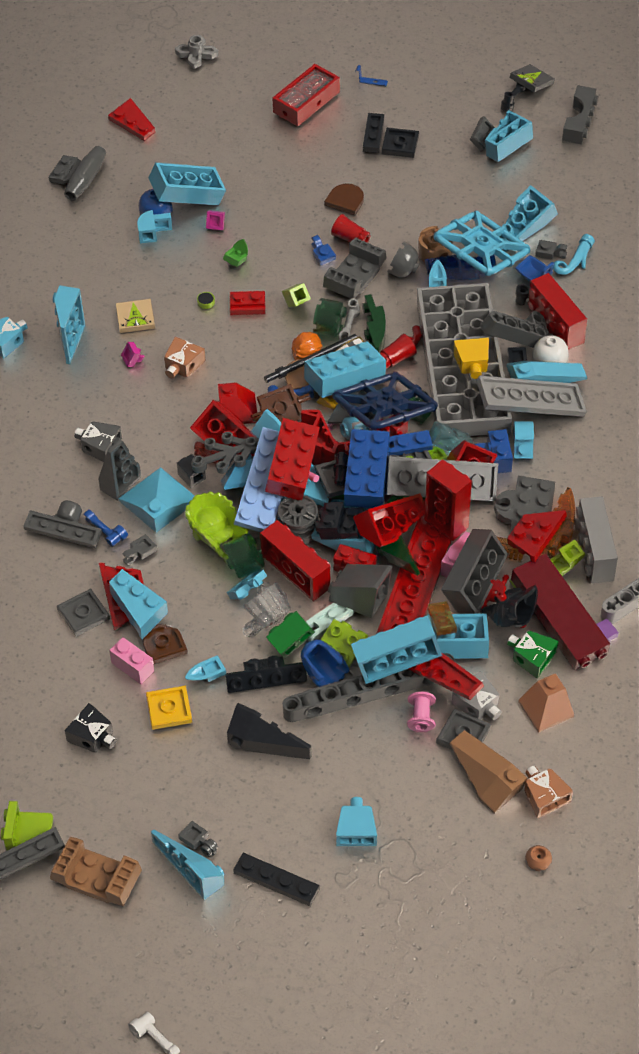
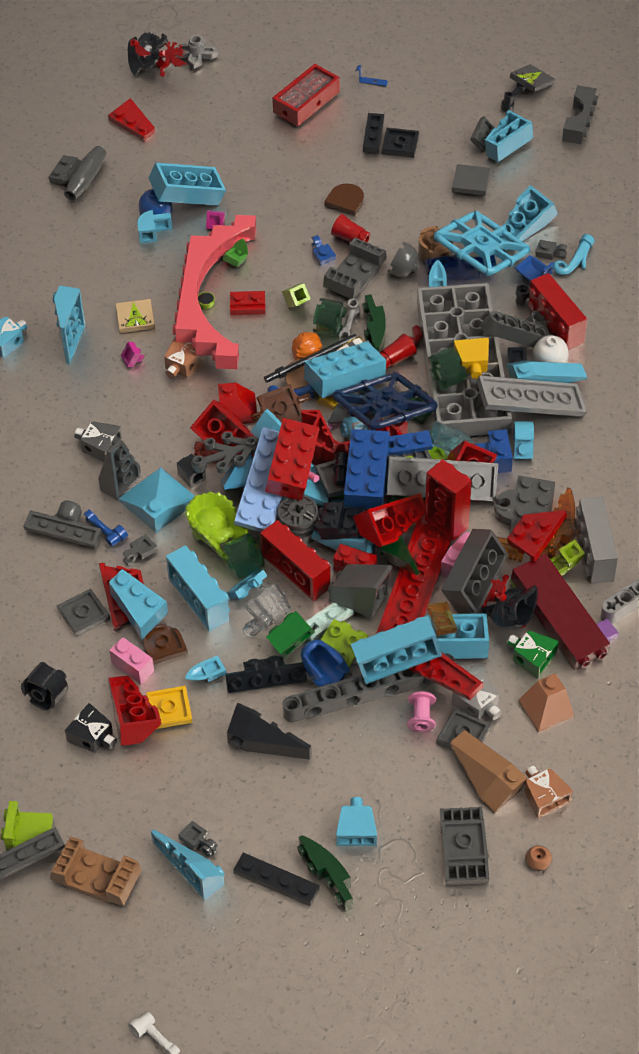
(45, 686): none -> black brick
(133, 712): none -> red wedge
(146, 53): none -> helmet
(190, 321): none -> coral arch
(198, 588): none -> medium azure brick
(327, 867): none -> dark green slope
(447, 368): none -> clear green brick
(464, 846): none -> dark grey plate
(471, 179): none -> dark grey tile

